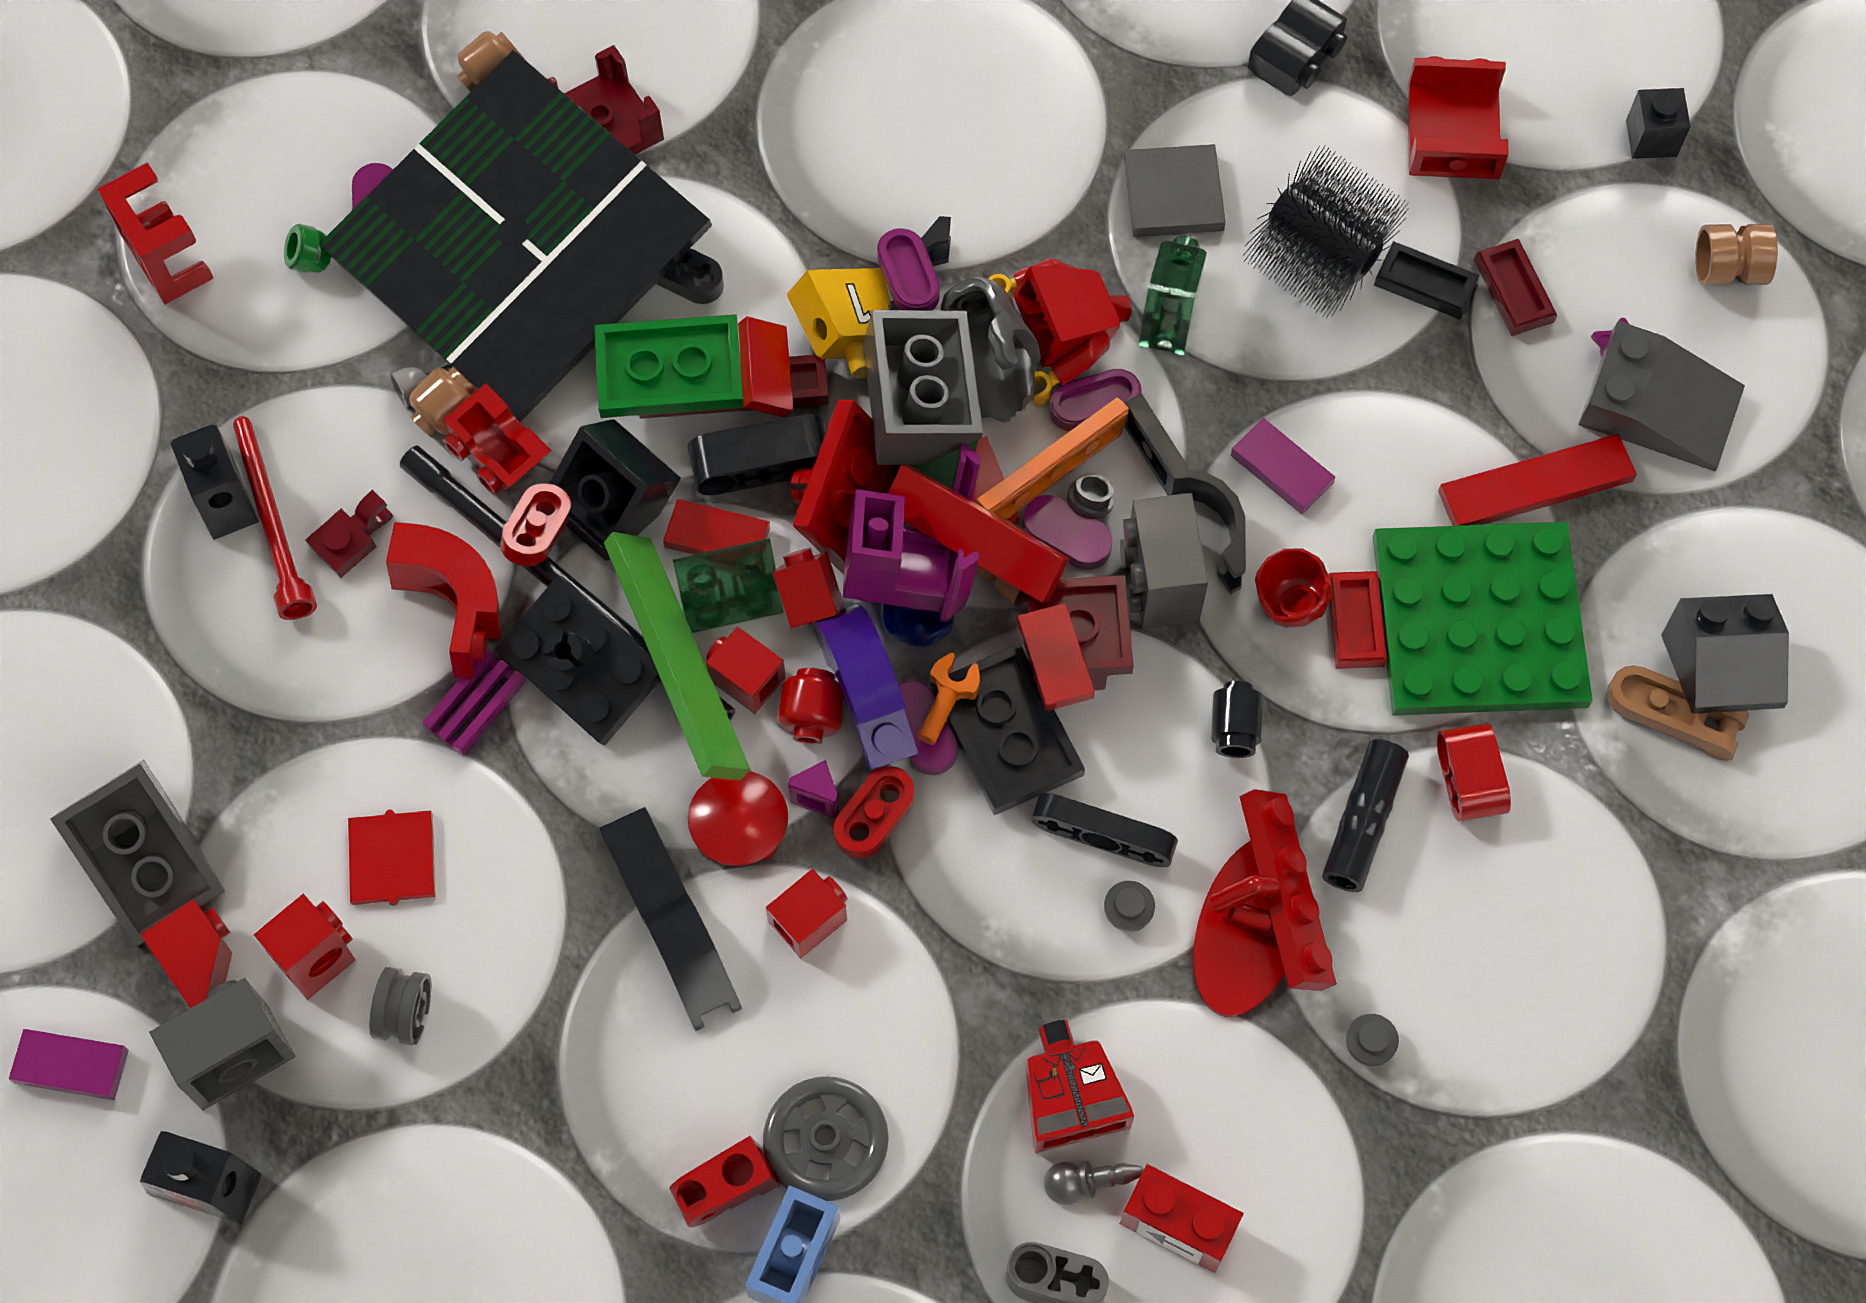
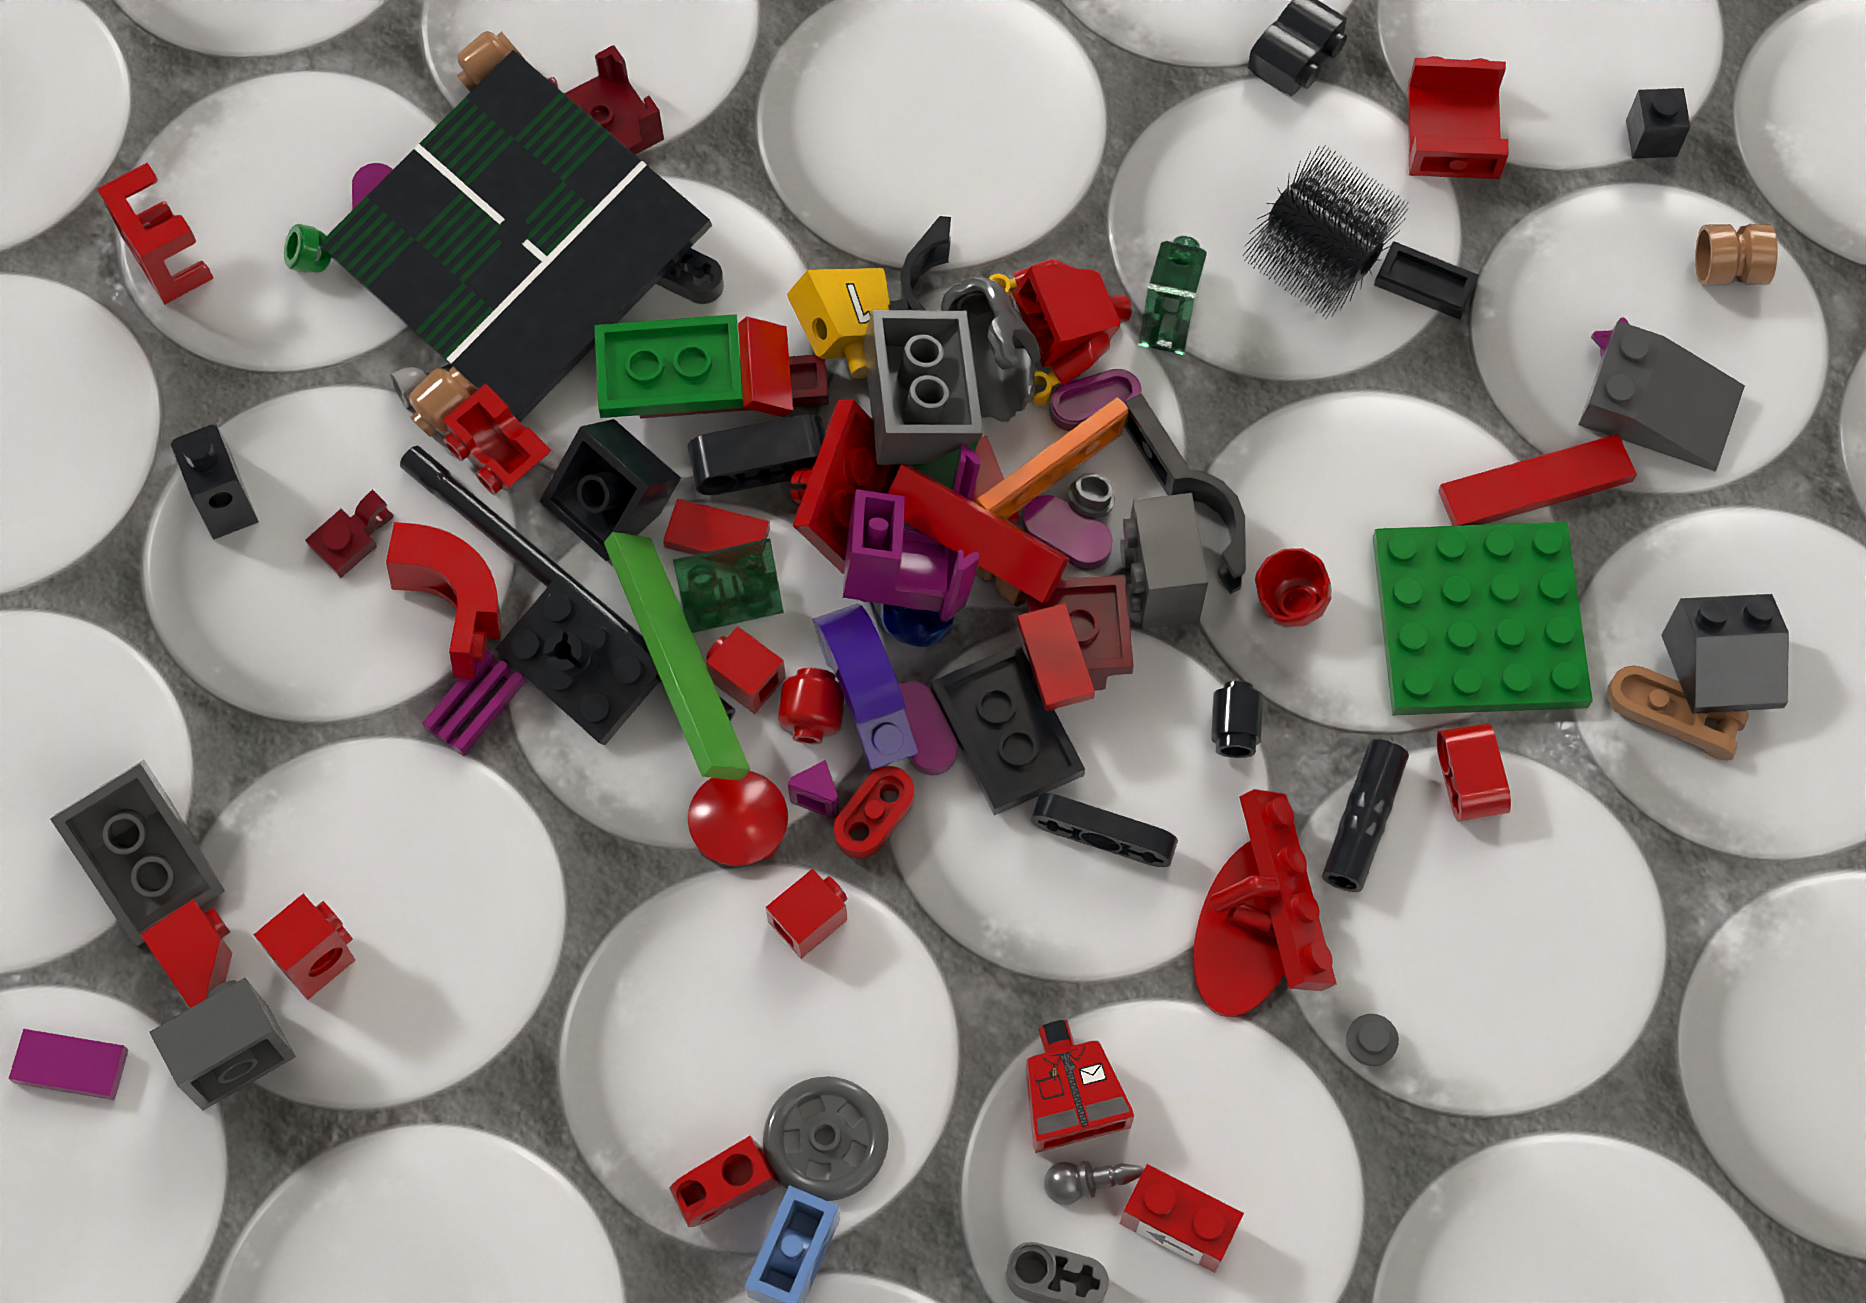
(194, 1177): black torso -> none
(293, 596): red piece -> none
(391, 857): red piece -> none
(400, 1005): dark grey wheel -> none
(529, 532): plate -> none
(669, 915): black piece -> none
(808, 587): red brick -> none
(908, 270): magenta tile -> none
(948, 693): orange bar -> none
(1129, 906): dark grey plate -> none
(1174, 190): dark grey tile -> none
(1282, 466): magenta tile -> none
(1357, 620): red tile -> none
(1515, 287): dark red tile -> none

